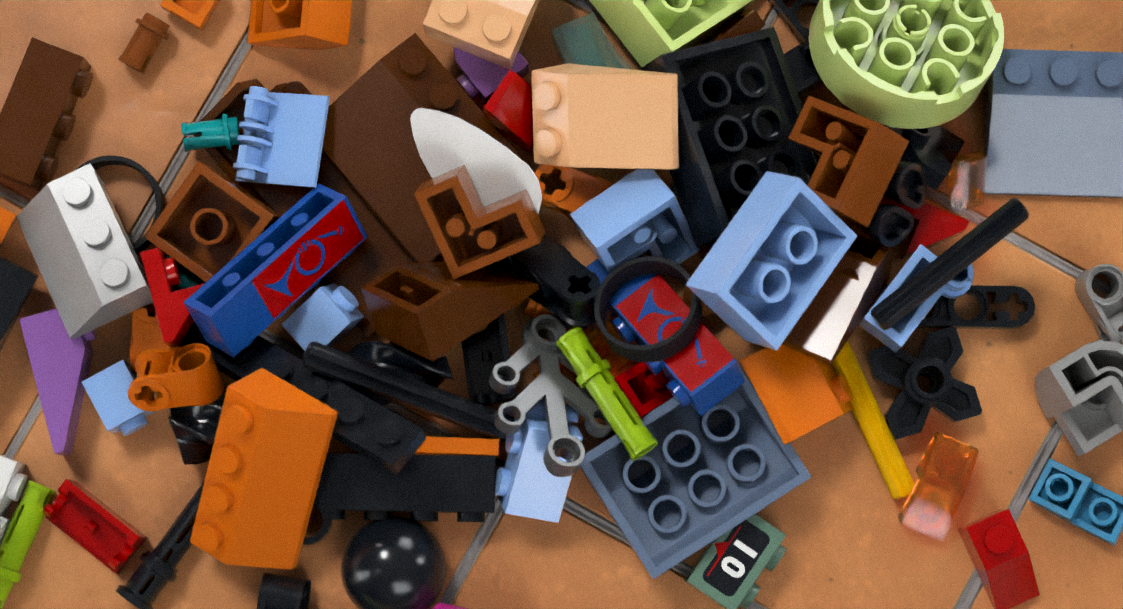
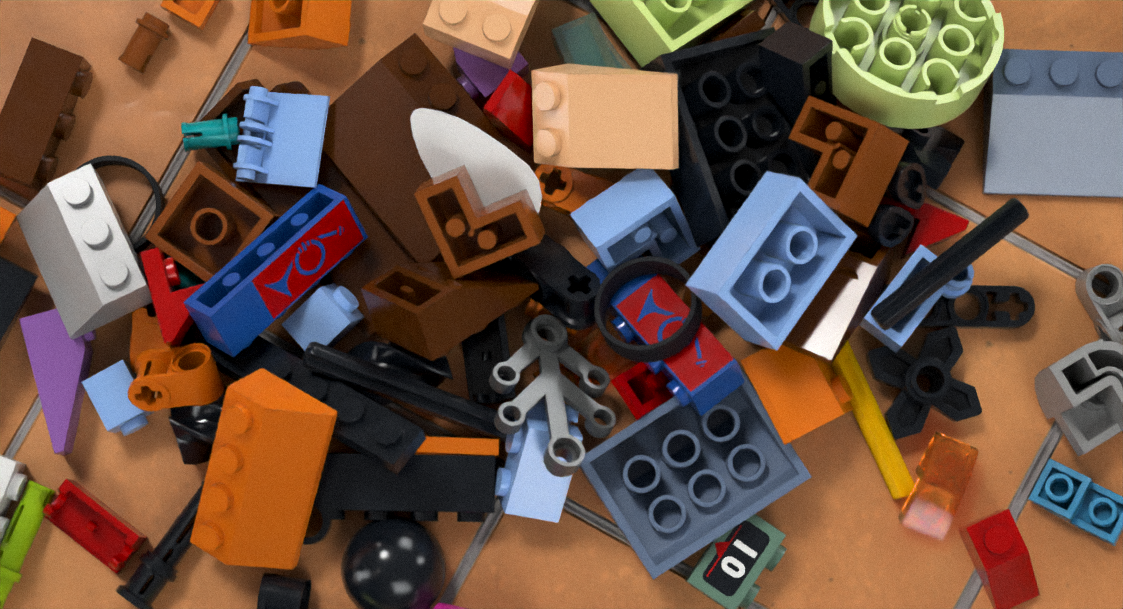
(596, 377): lime pin -> none
(796, 66): none -> black slope
(968, 180): clear orange slope -> none

